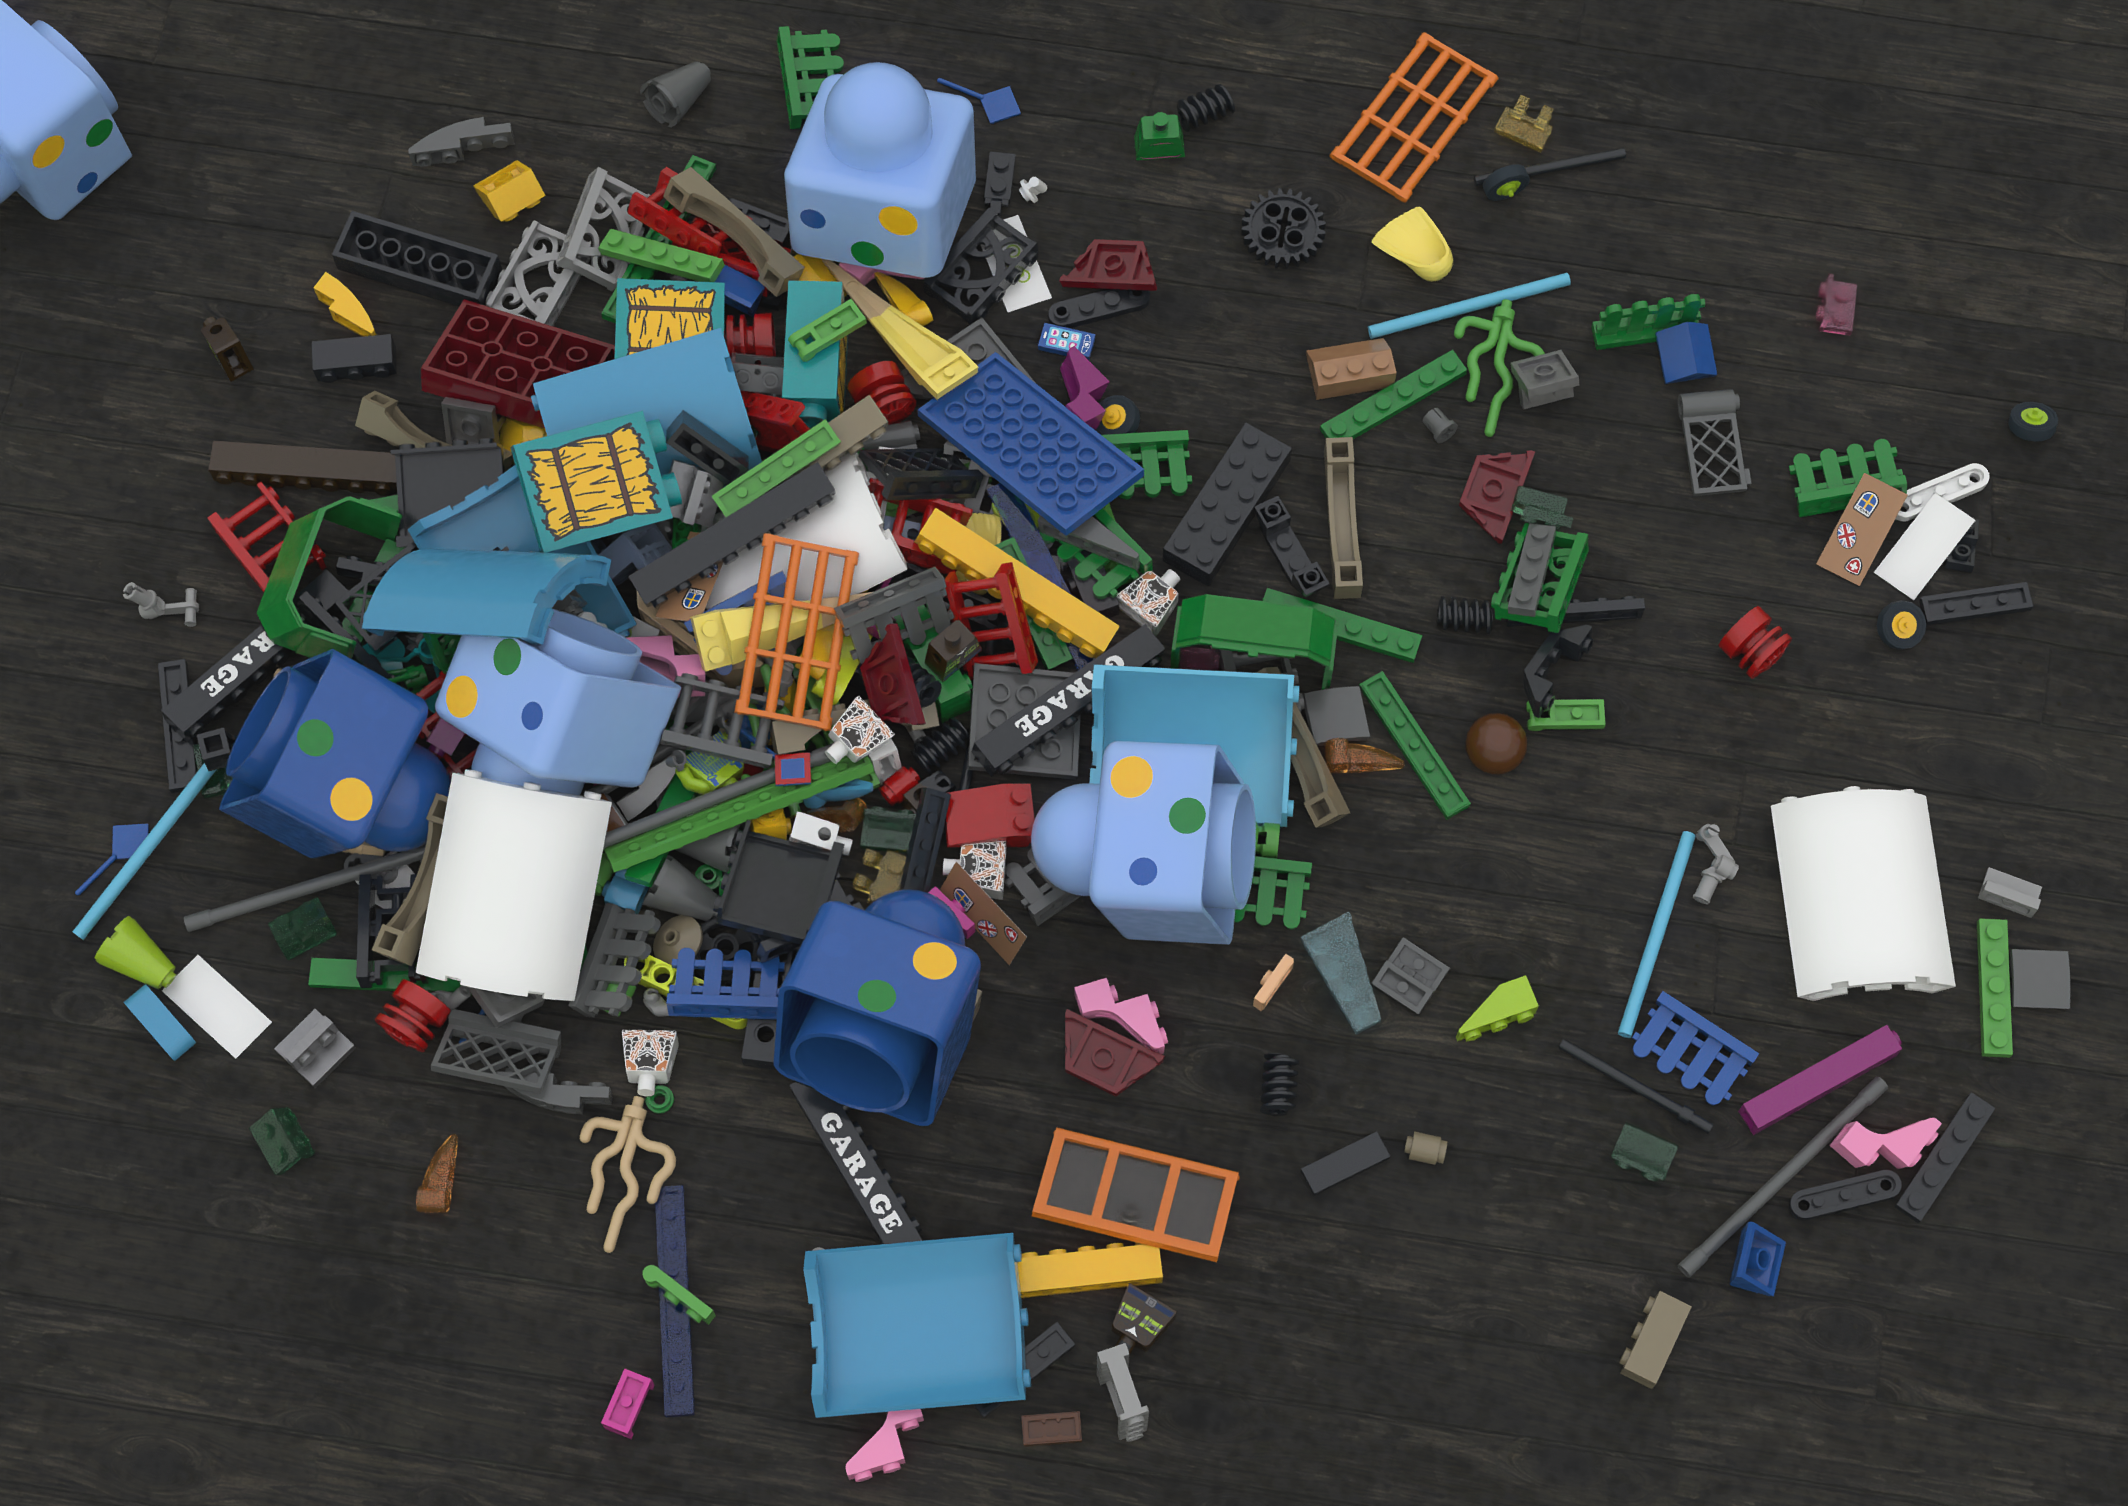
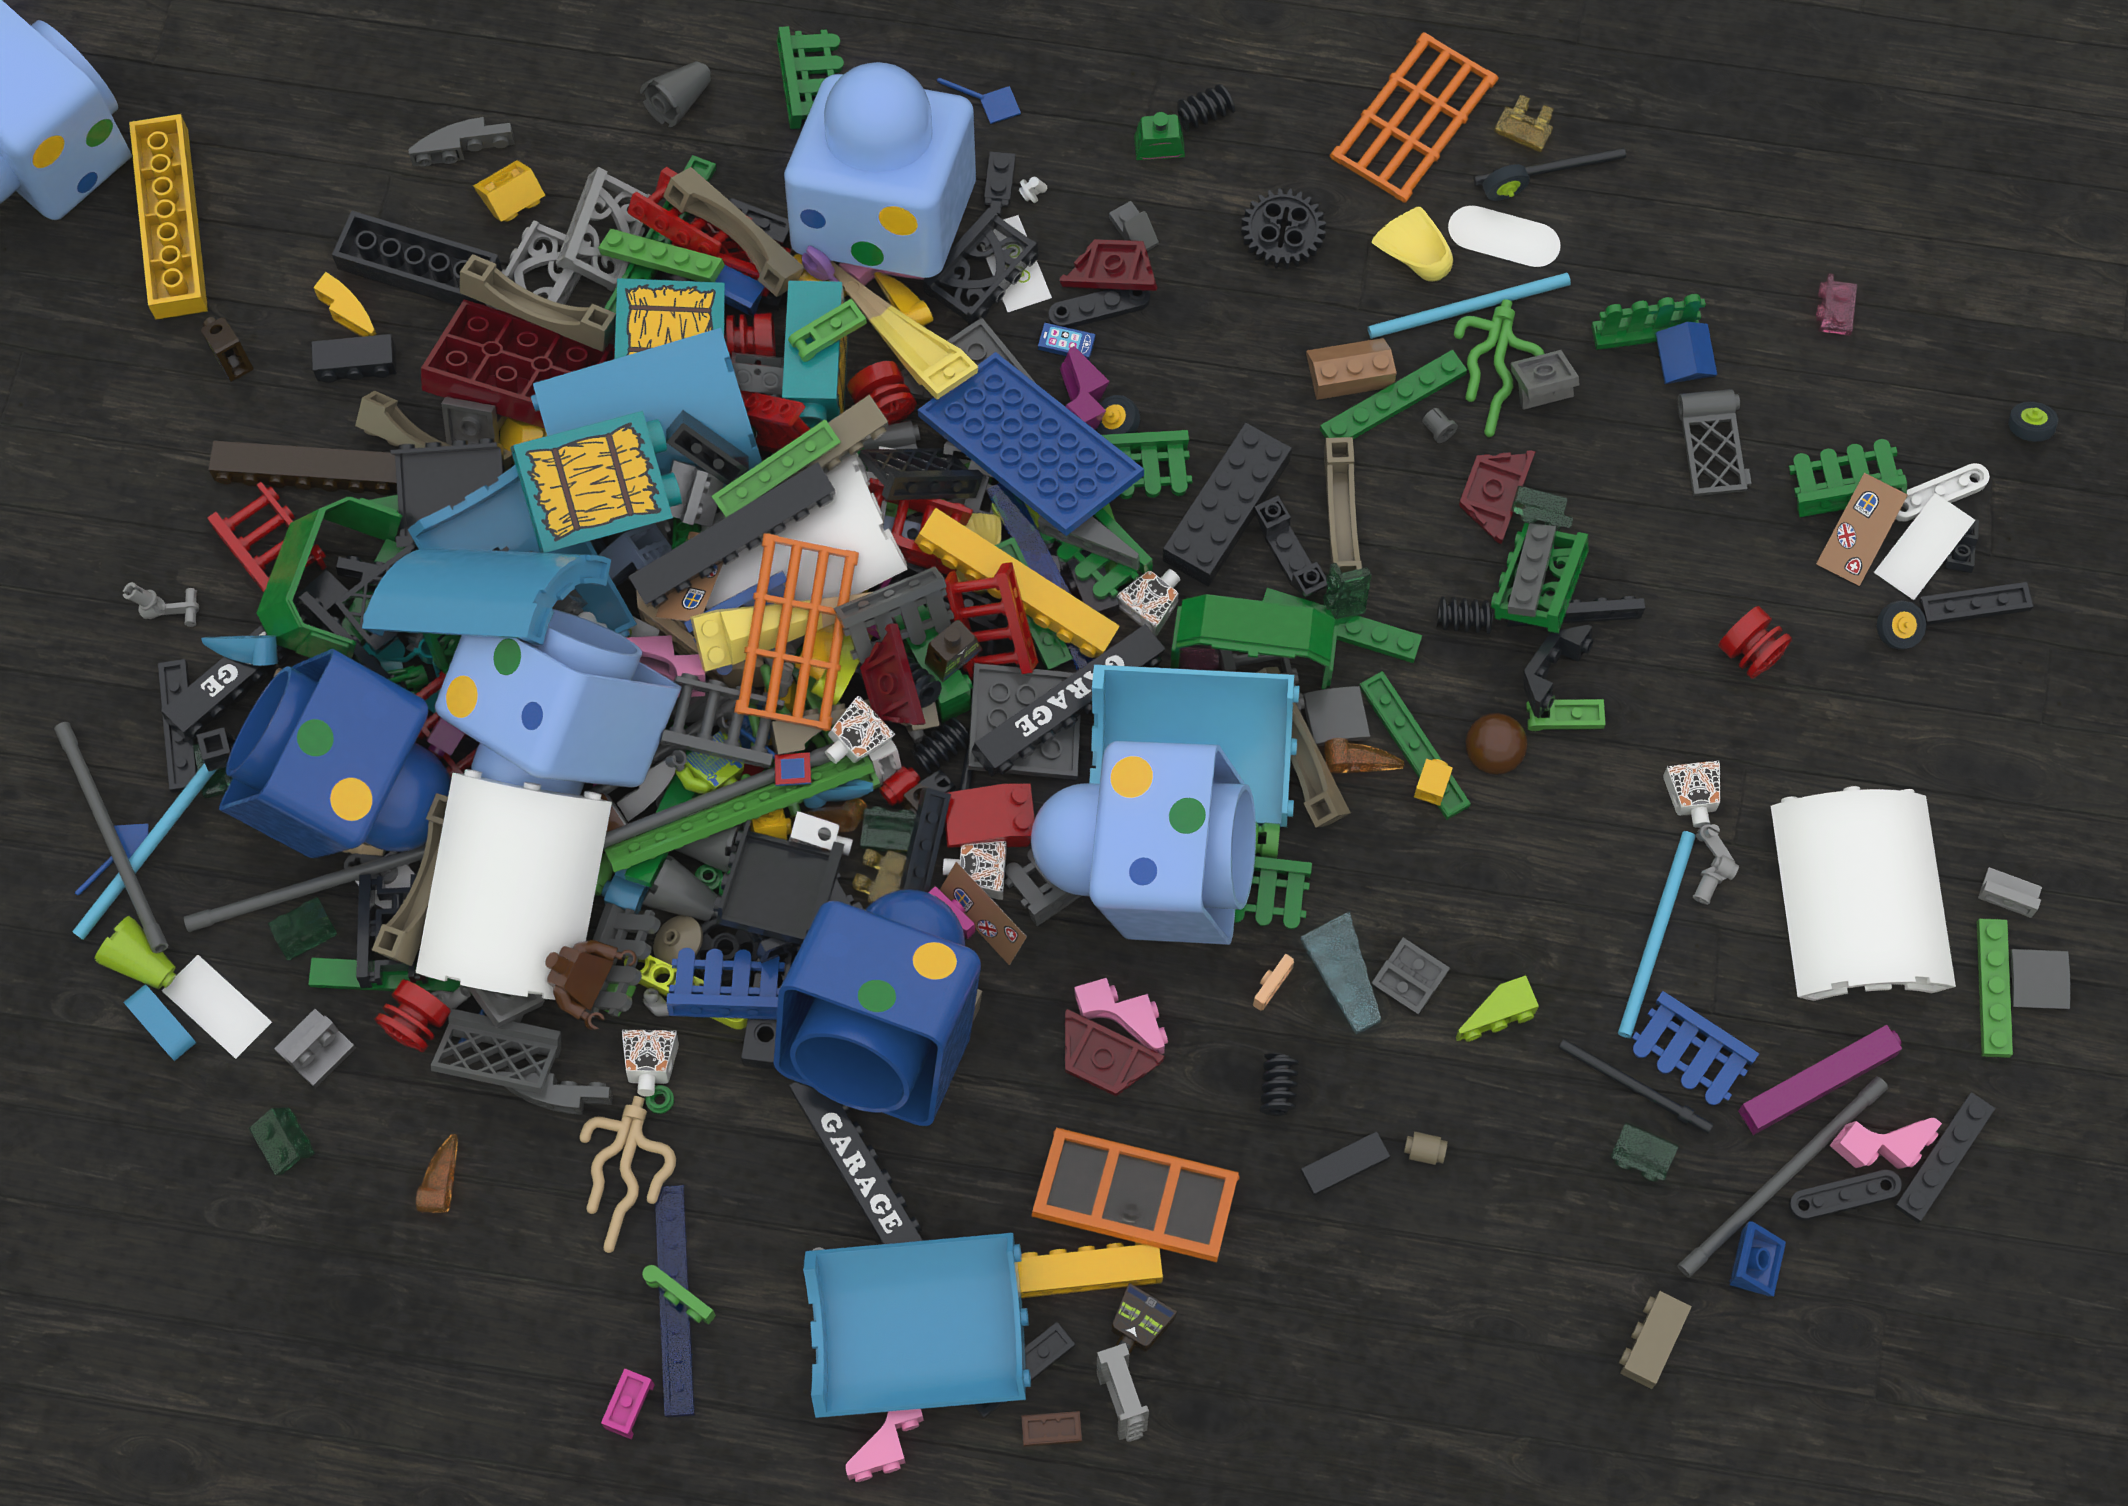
(150, 927): none -> dark grey piece
(168, 217): none -> yellow brick
(246, 649): none -> dark azure piece
(487, 284): none -> dark tan arch
(579, 976): none -> reddish brown torso
(818, 264): none -> medium lavender hand
(1134, 225): none -> dark grey slope
(1347, 591): none -> clear green bracket
(1433, 781): none -> yellow brick
(1504, 236): none -> white sticker
(1694, 789): none -> white torso

